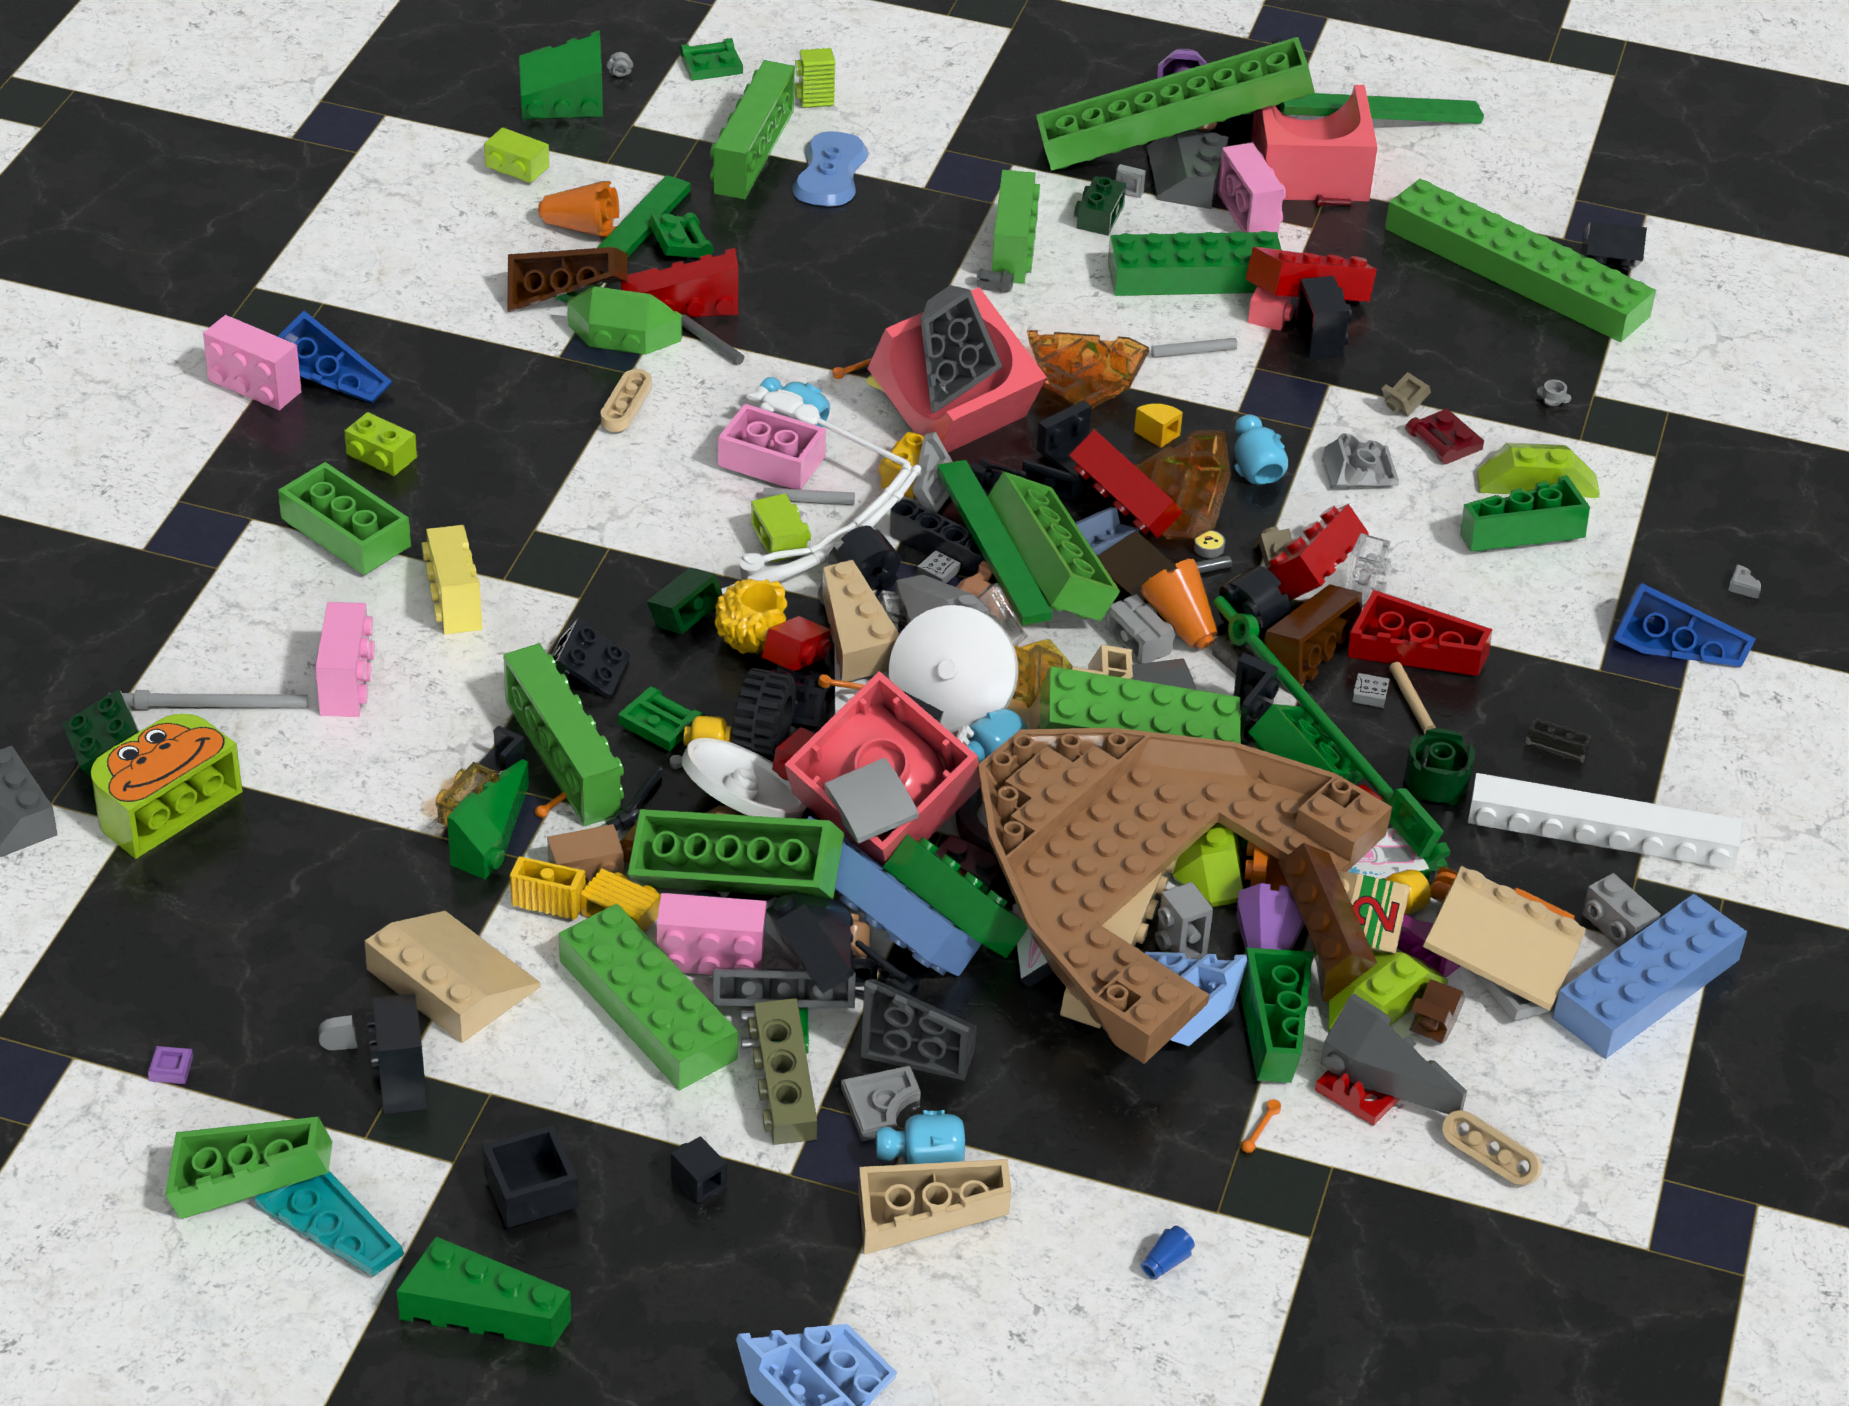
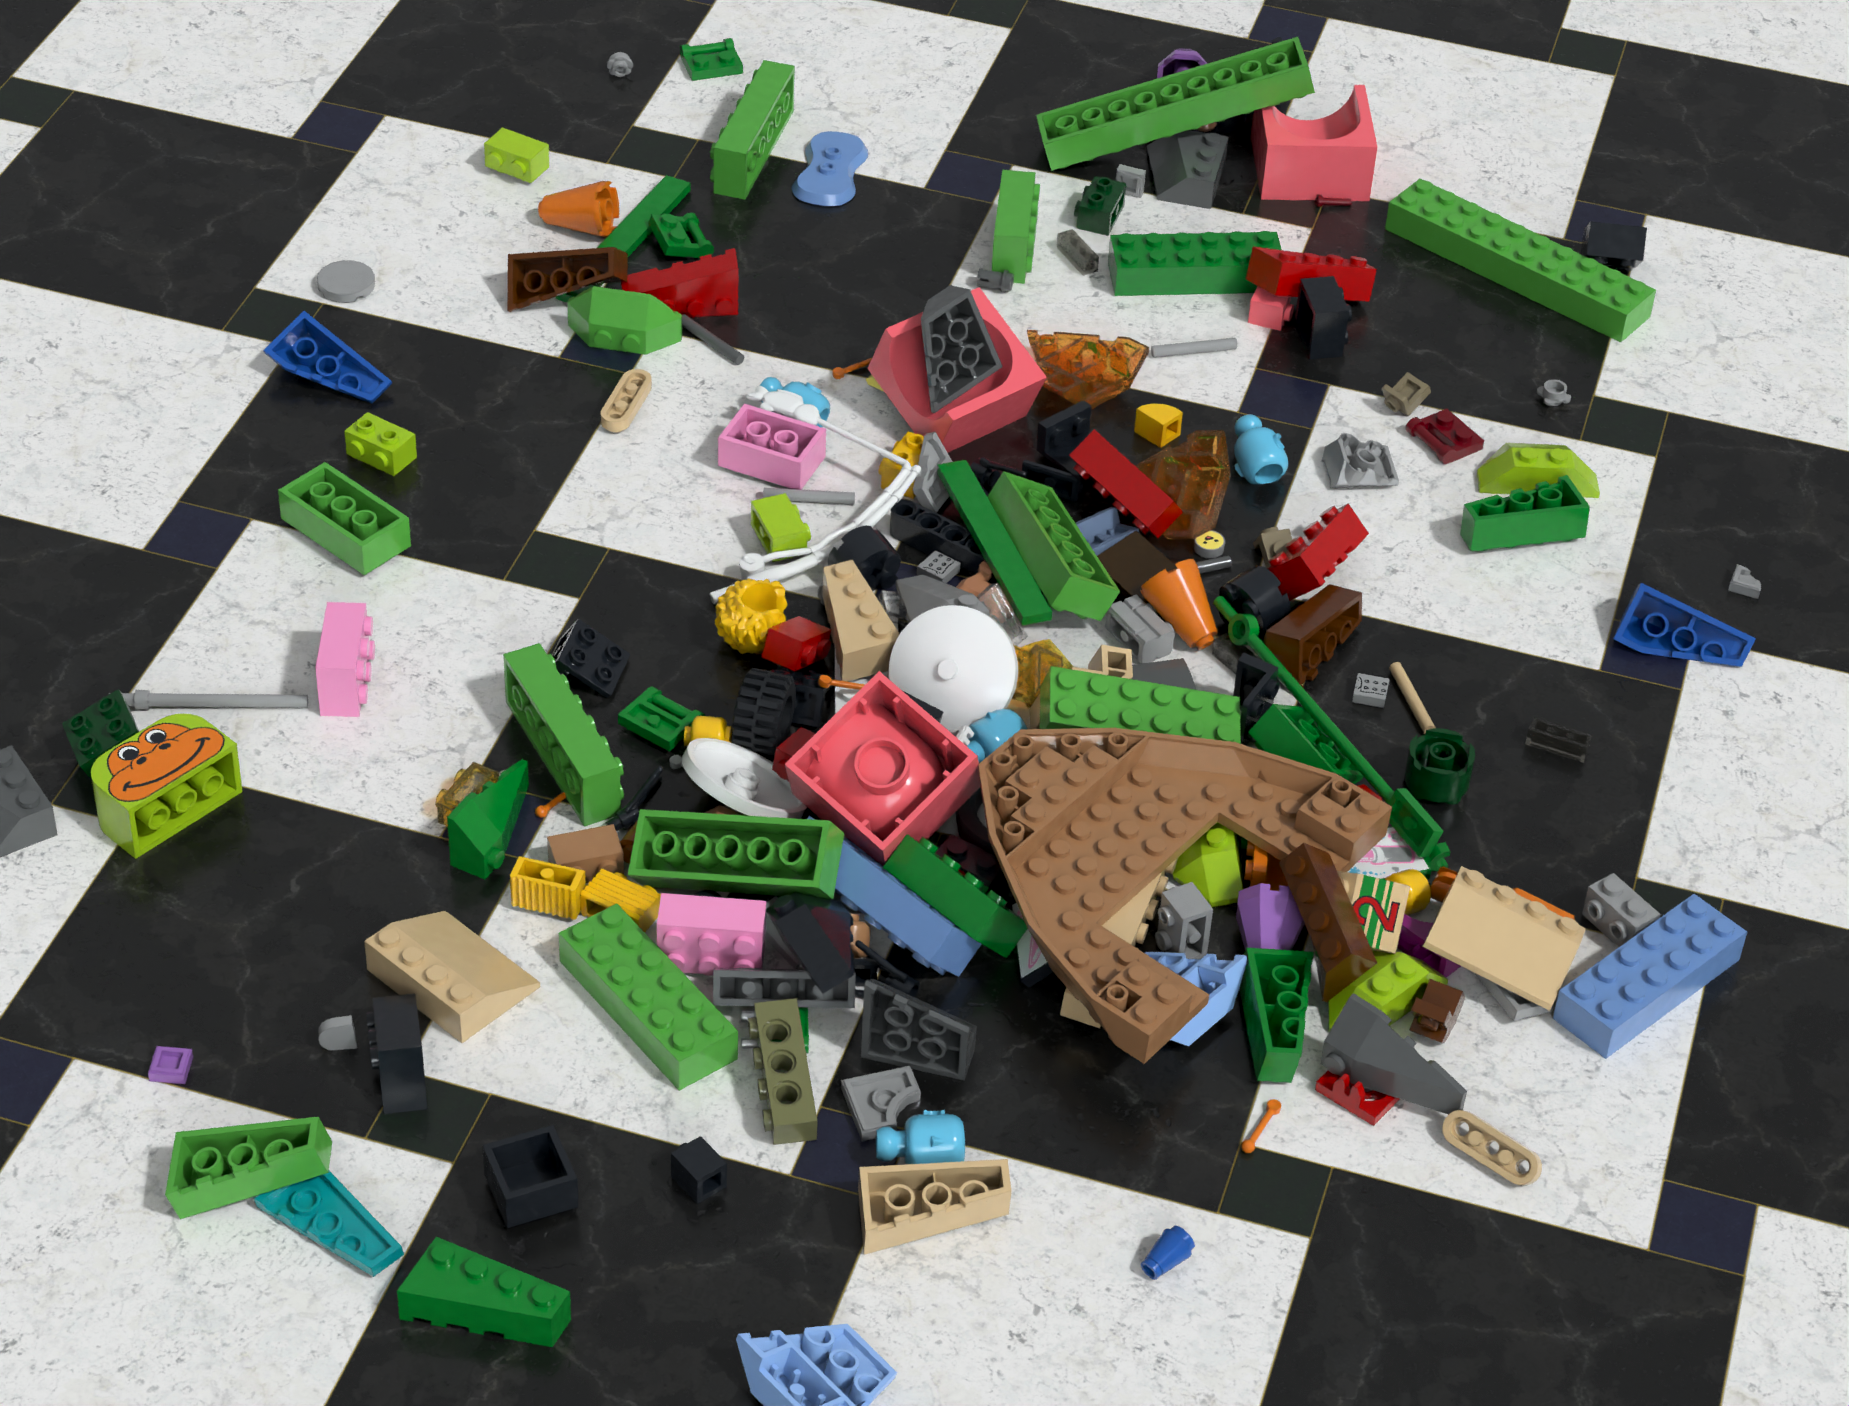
(252, 362): bright pink brick -> none
(345, 281): none -> light grey tile
(454, 579): light yellow wedge -> none
(507, 750): black panel -> none
(562, 80): green wedge -> none
(685, 600): dark green brick -> none
(816, 77): lime brick -> none
(871, 800): light grey slope -> none
(1077, 252): none -> clear smoke piece
(1250, 189): bright pink brick -> none
(1368, 566): clear brick -> none
(1389, 108): green tile -> none
(1417, 636): red wedge -> none
(1605, 821): white brick -> none

